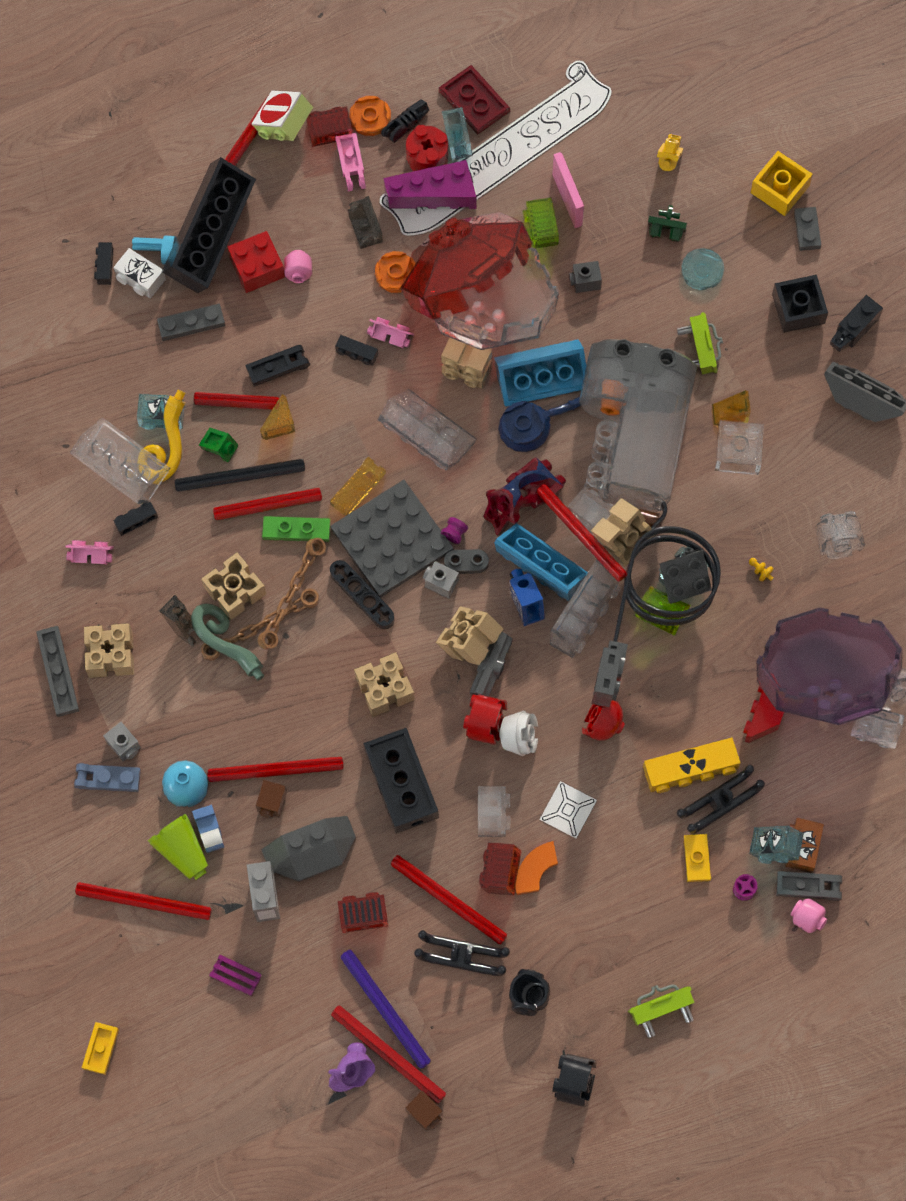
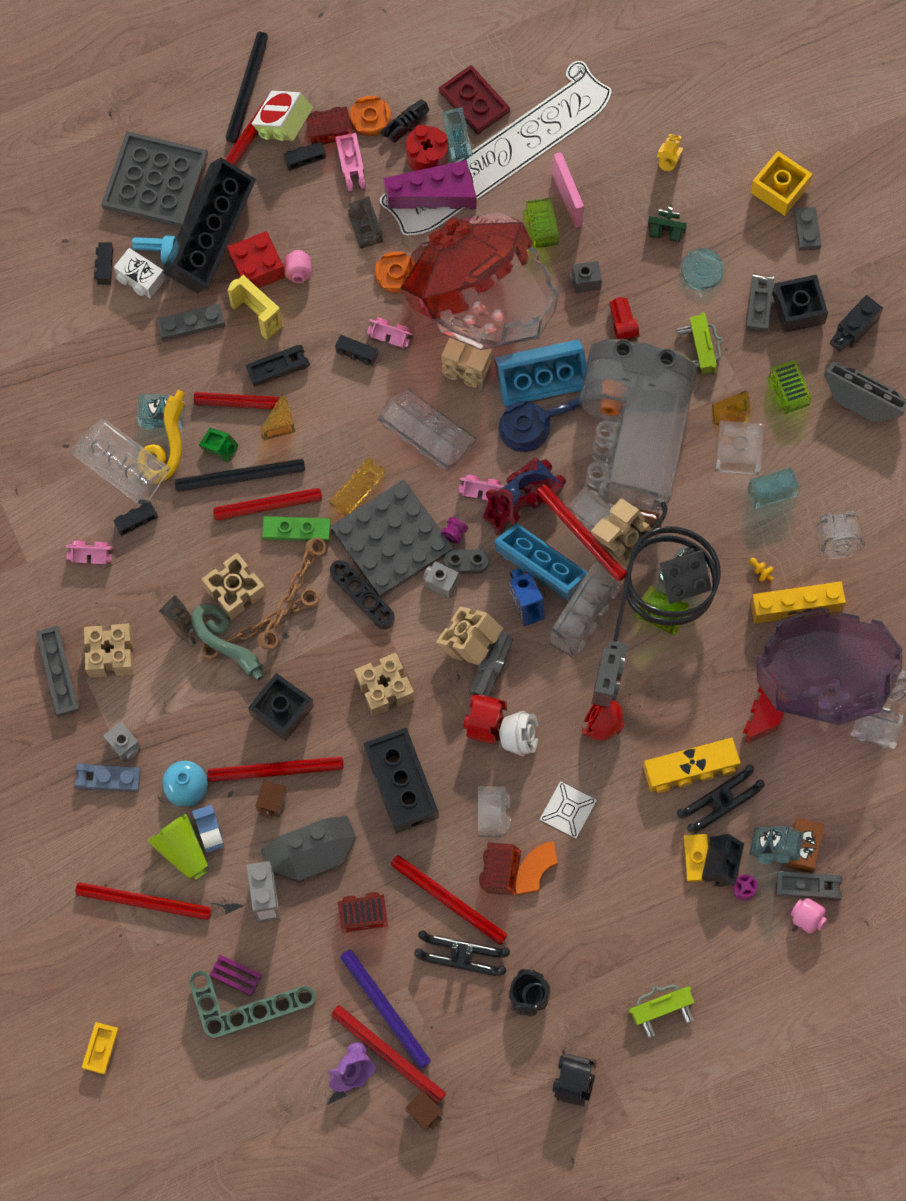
(154, 179): none -> dark grey plate
(246, 87): none -> black axle
(246, 1010): none -> sand green beam
(269, 317): none -> light yellow panel
(281, 707): none -> black brick
(304, 155): none -> black piece
(473, 485): none -> bright pink hinge
(624, 324): none -> red piece
(723, 860): none -> black hinge
(760, 303): none -> dark grey plate
(773, 488): none -> clear light blue brick
(789, 387): none -> clear neon green brick
(794, 601): none -> yellow brick

